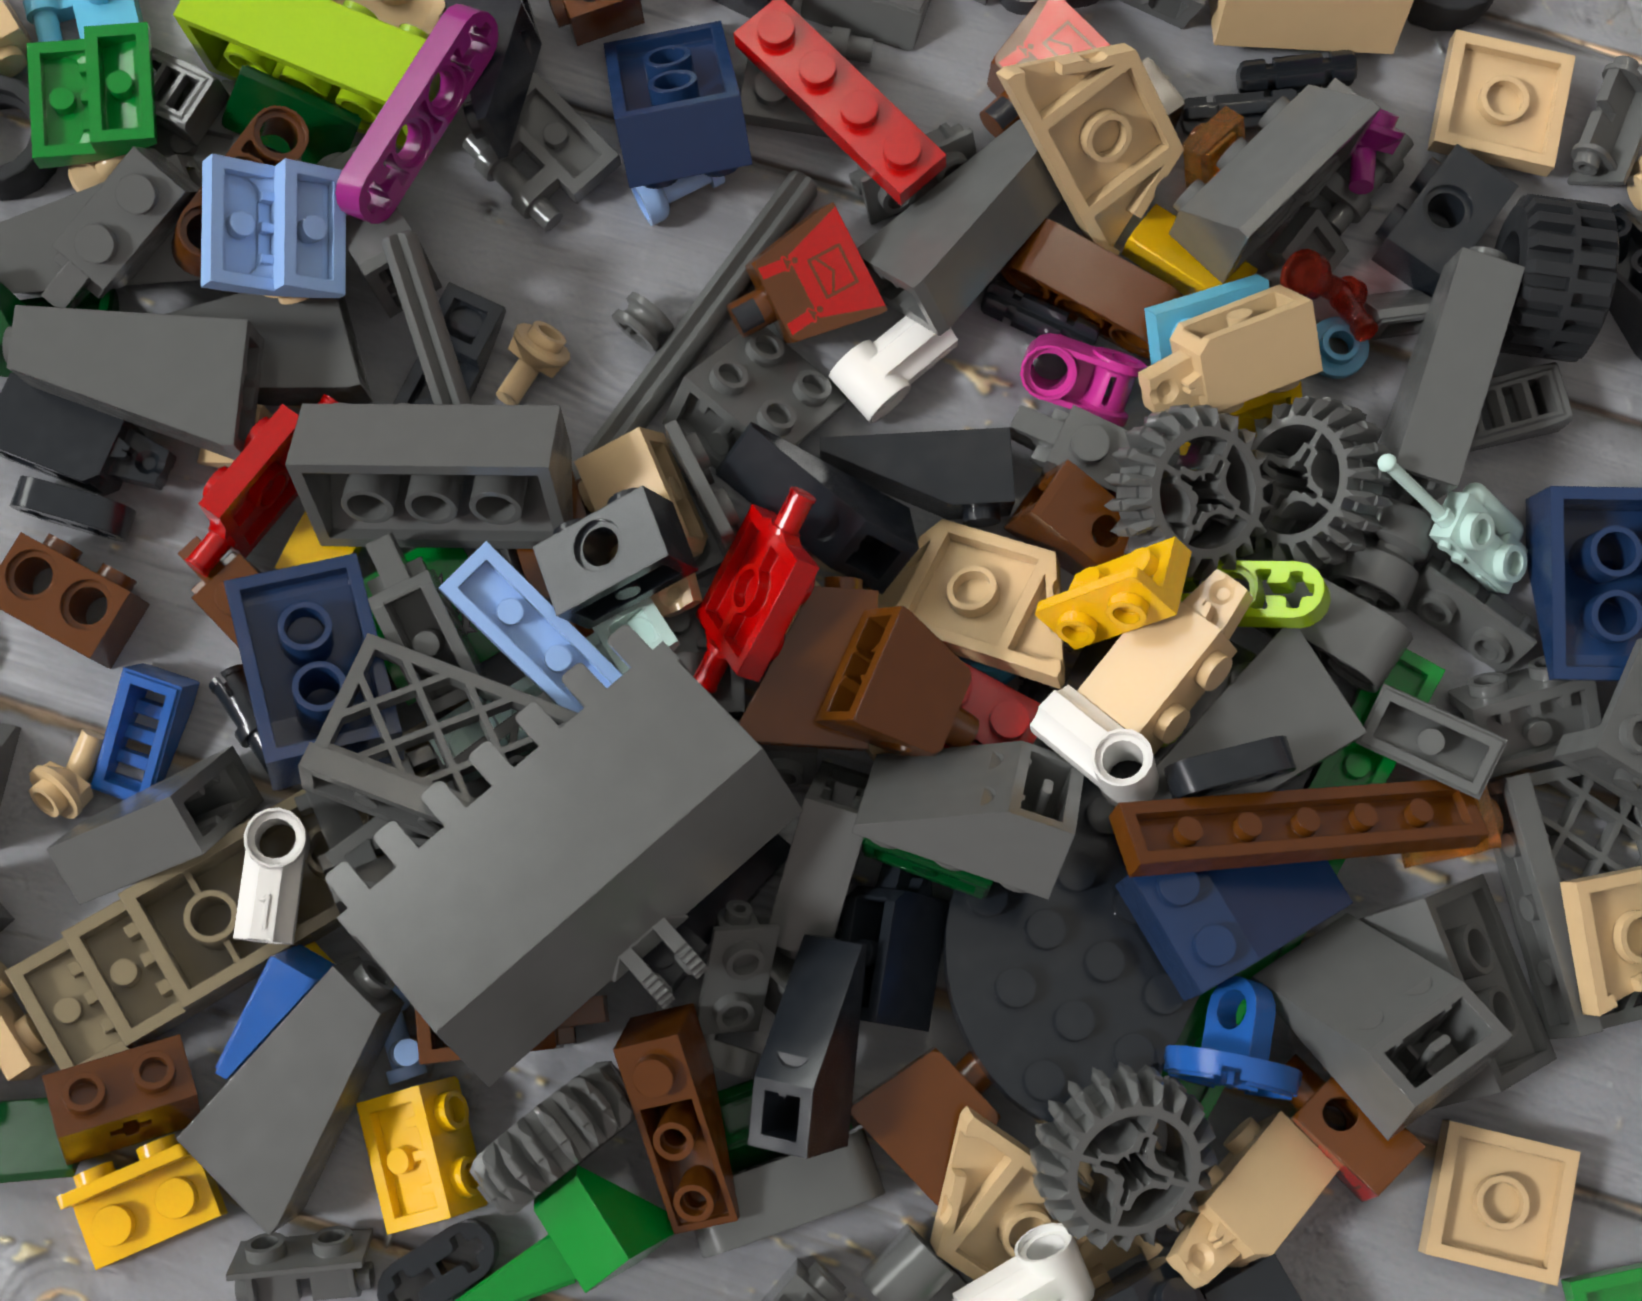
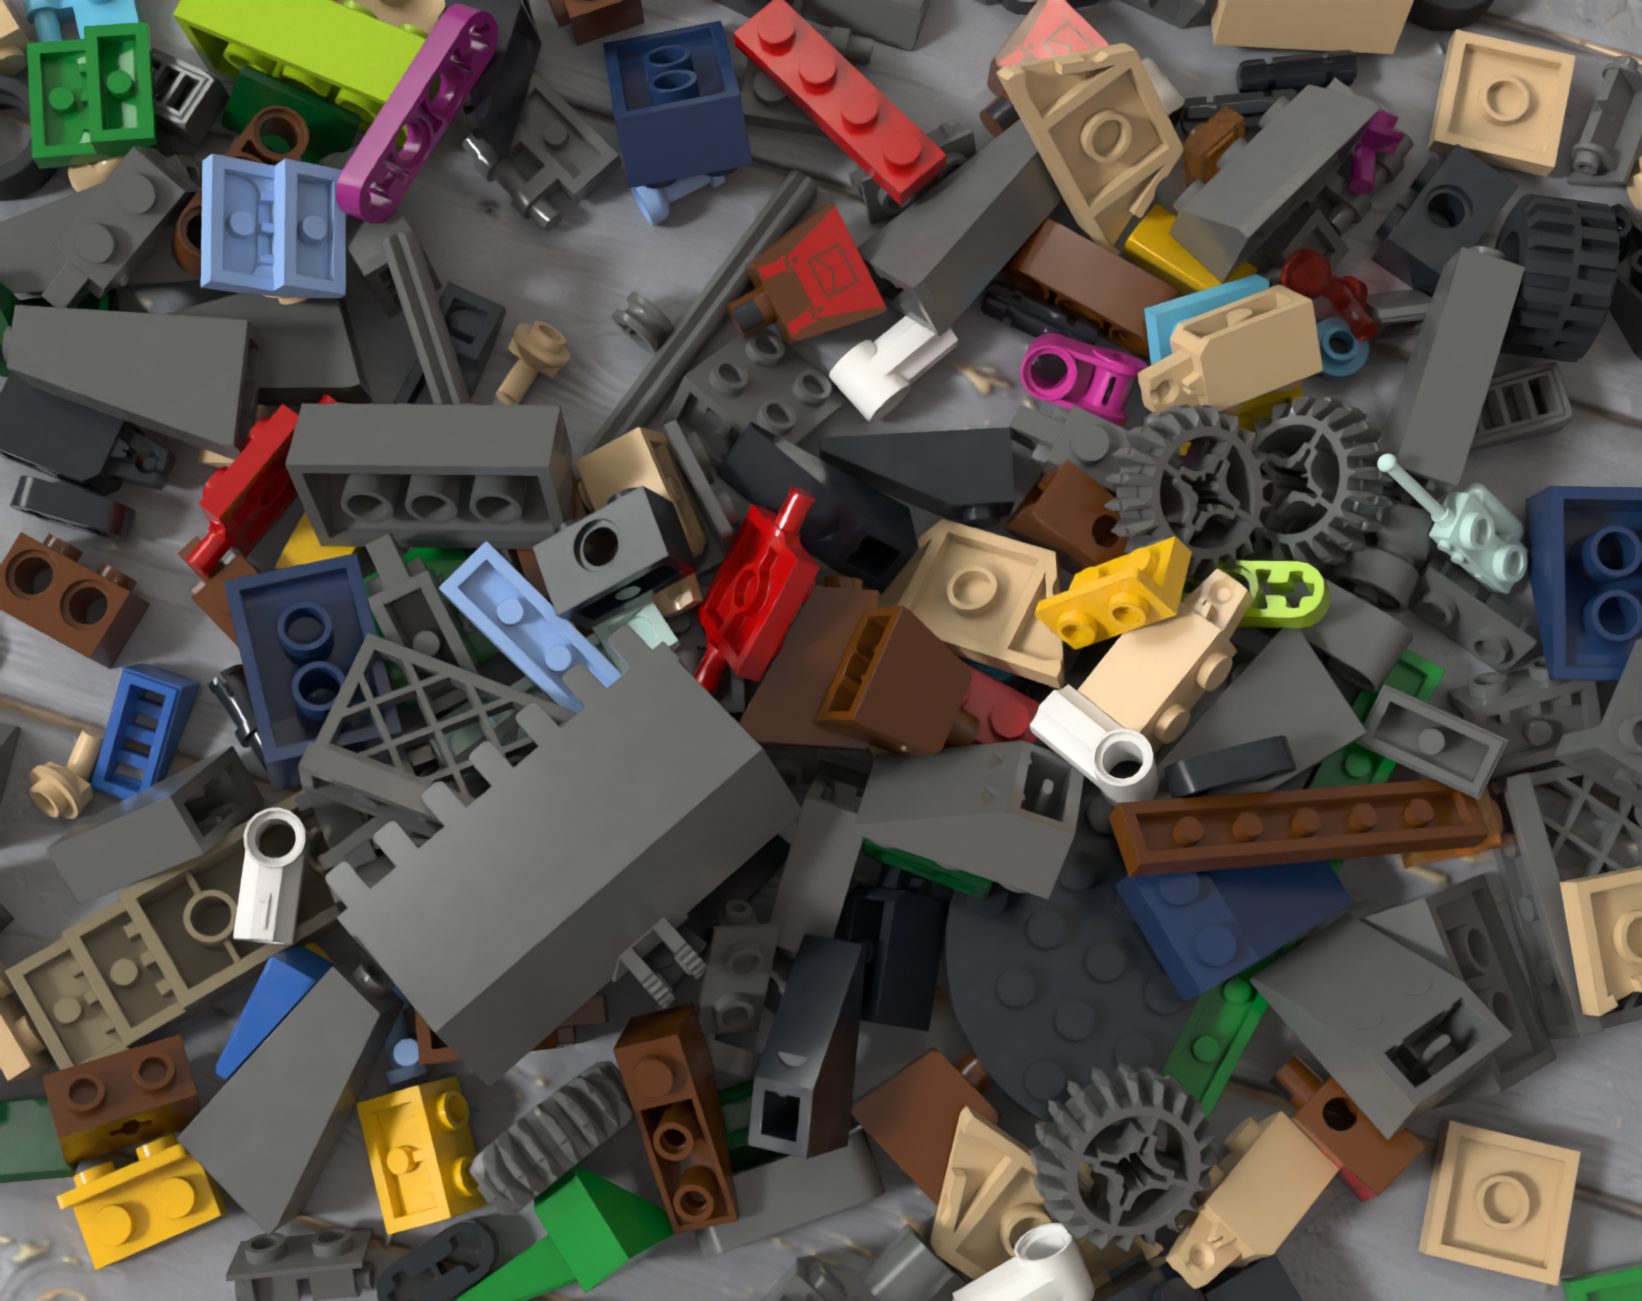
(1234, 1053): blue tile -> none

